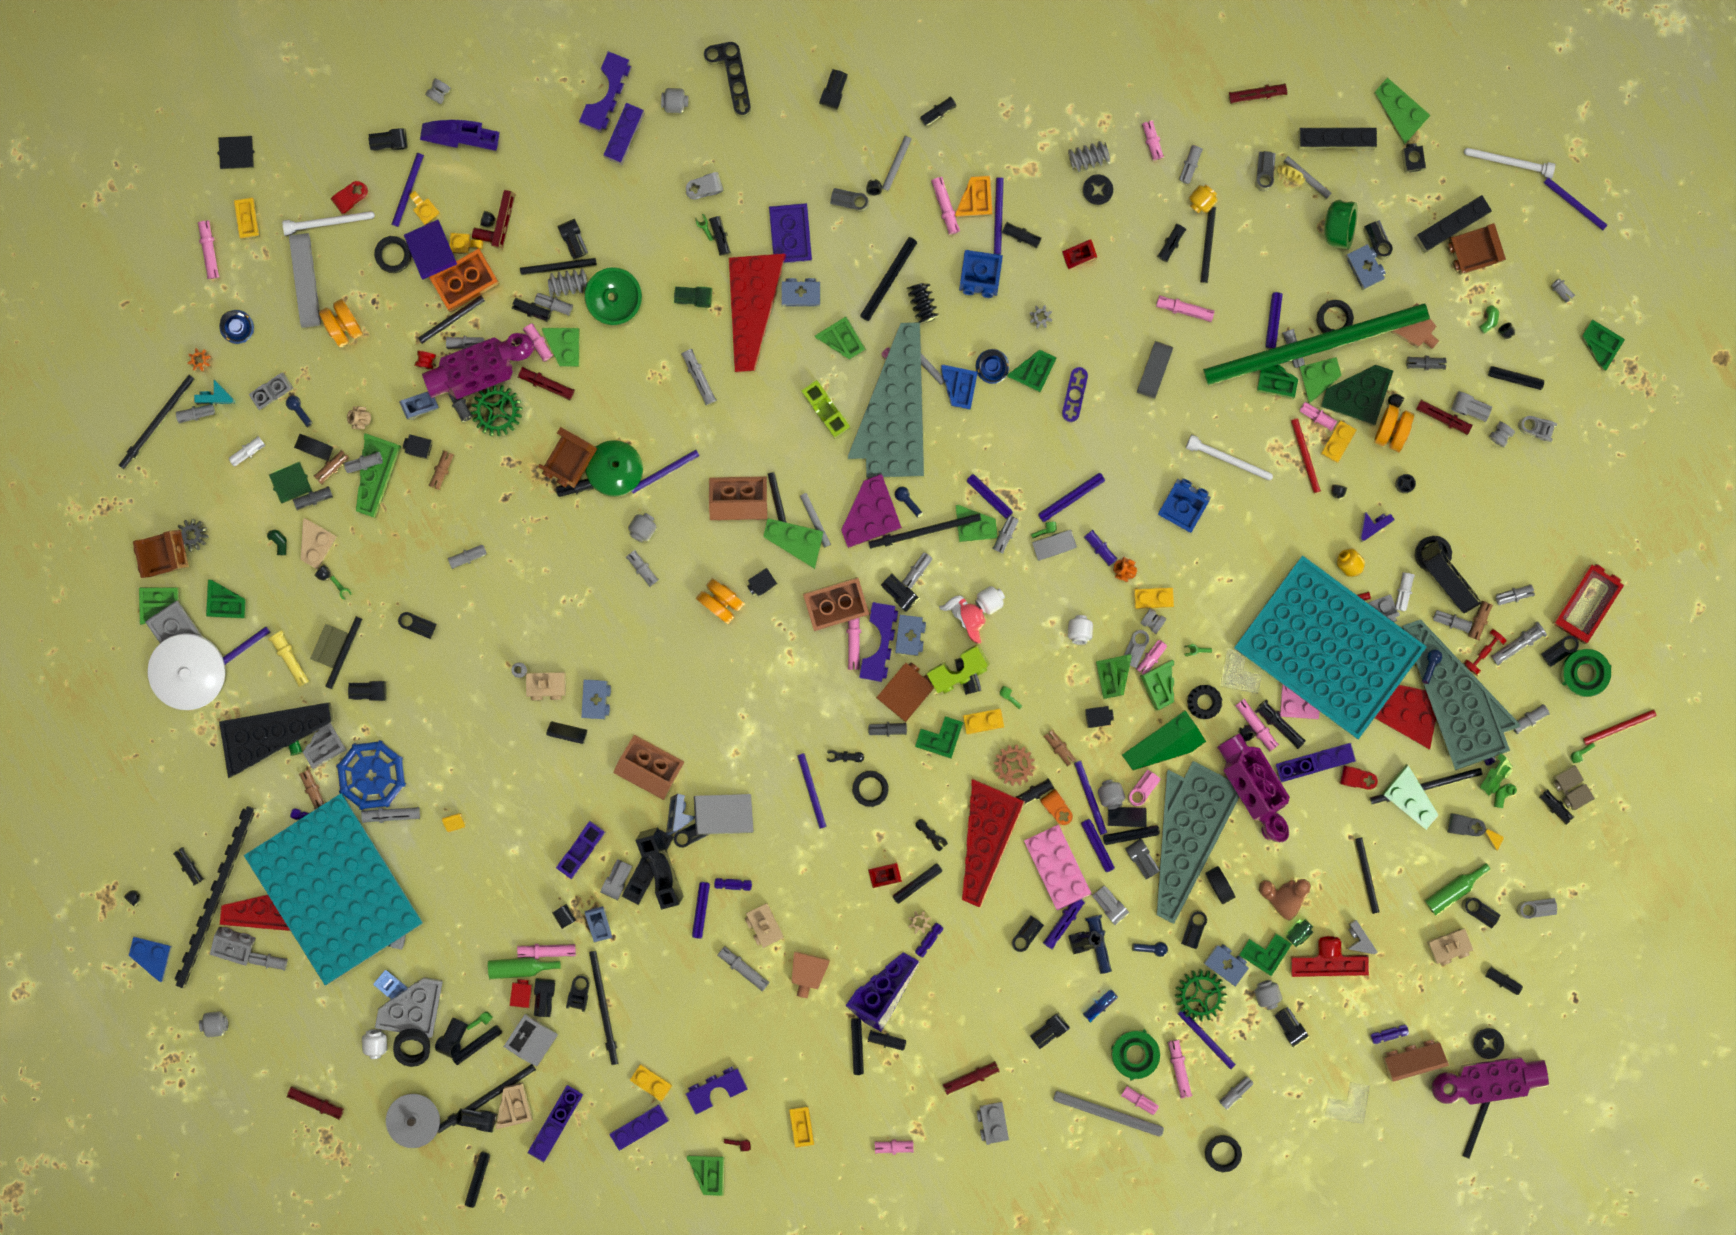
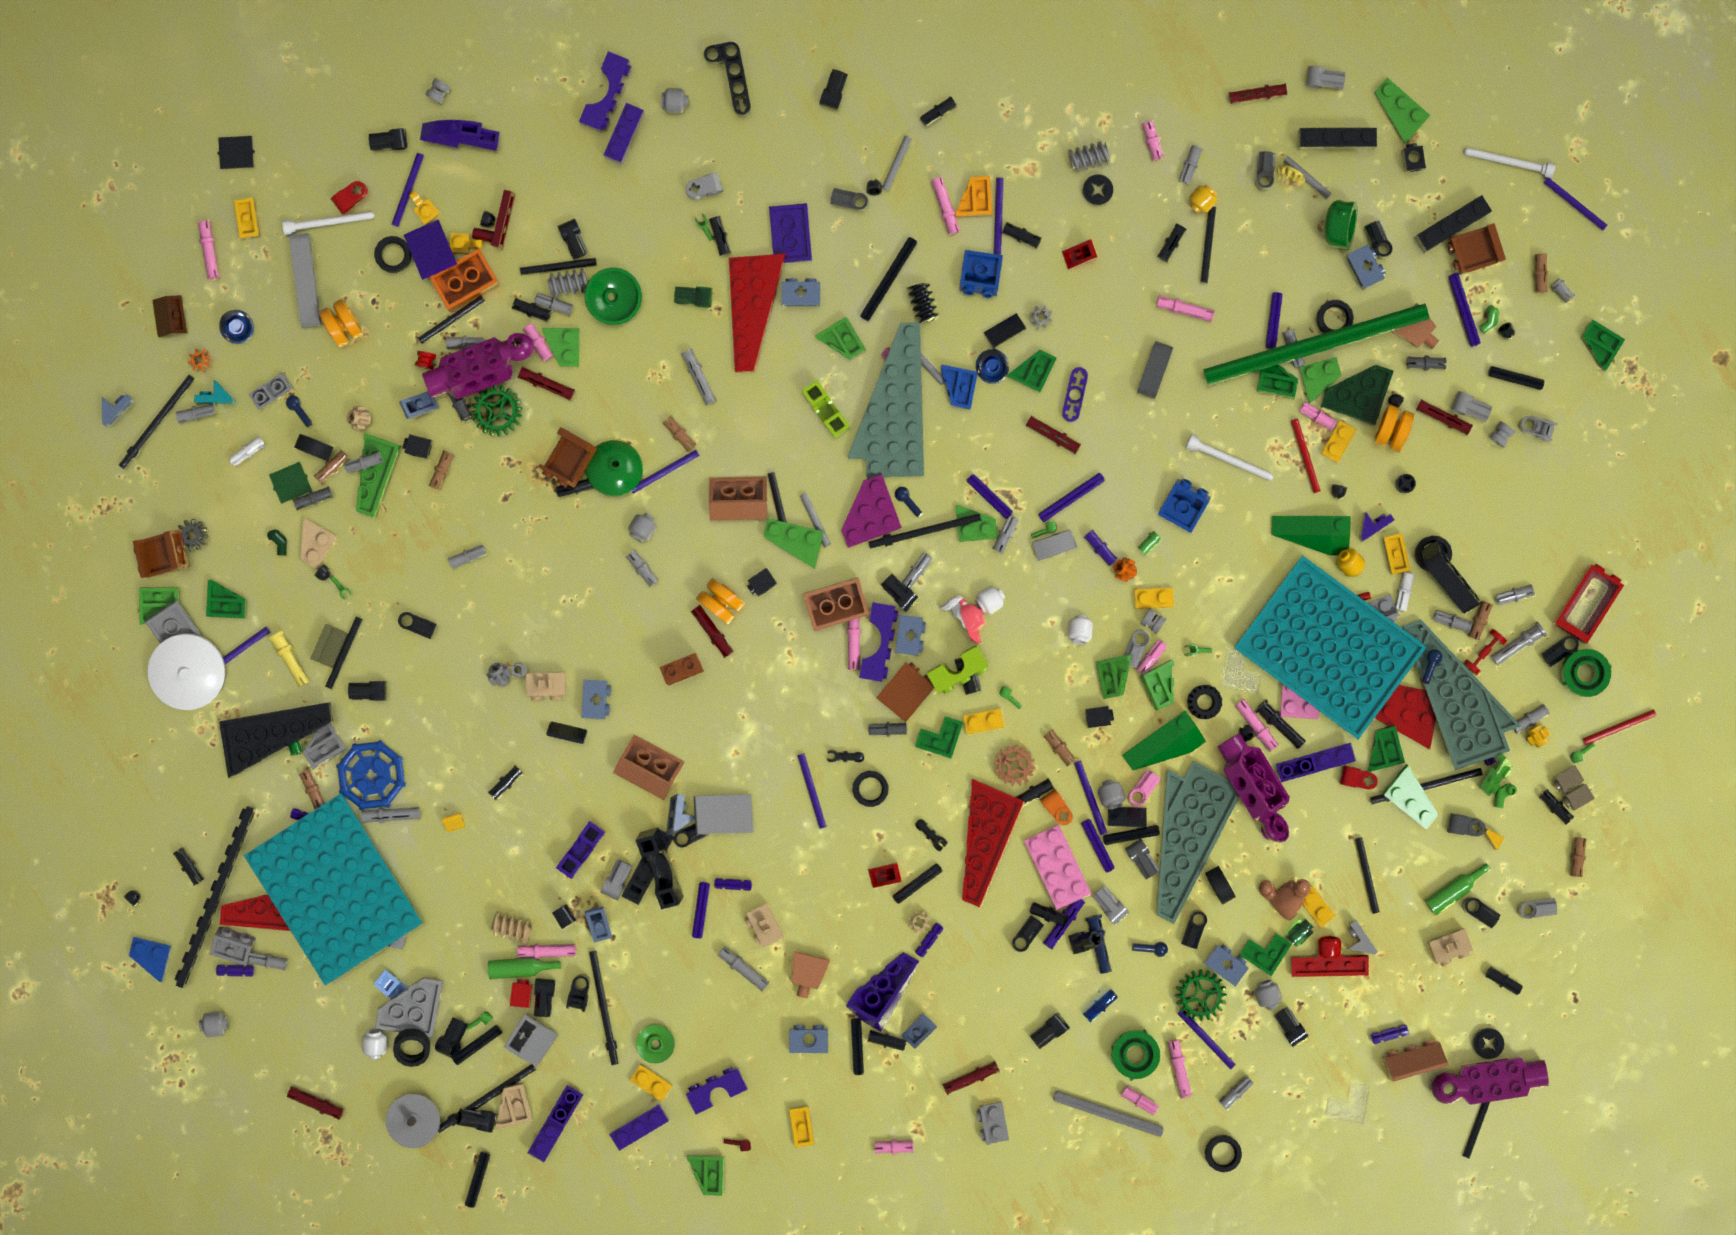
(110, 412): none -> sand blue slope
(169, 315): none -> reddish brown panel
(235, 970): none -> dark purple axle
(498, 674): none -> light grey gear
(505, 782): none -> black pin
(511, 928): none -> tan piece
(655, 1054): none -> bright green dish
(679, 433): none -> medium nougat pin
(681, 669): none -> dark orange panel
(712, 631): none -> dark red pin
(796, 1042): none -> sand blue brick
(919, 1031): none -> sand blue slope
(1005, 330): none -> black slope
(1033, 423): none -> dark red pin
(1049, 914): none -> black pin
(1149, 543): none -> bright green pin
(1318, 908): none -> yellow plate
(1319, 77): none -> light grey piece
(1320, 533): none -> green wedge
(1386, 749): none -> green wing
(1396, 553): none -> yellow plate
(1464, 310): none -> dark purple axle
(1538, 735): none -> yellow gear
(1541, 273): none -> medium nougat pin
(1578, 857): none -> medium nougat pin

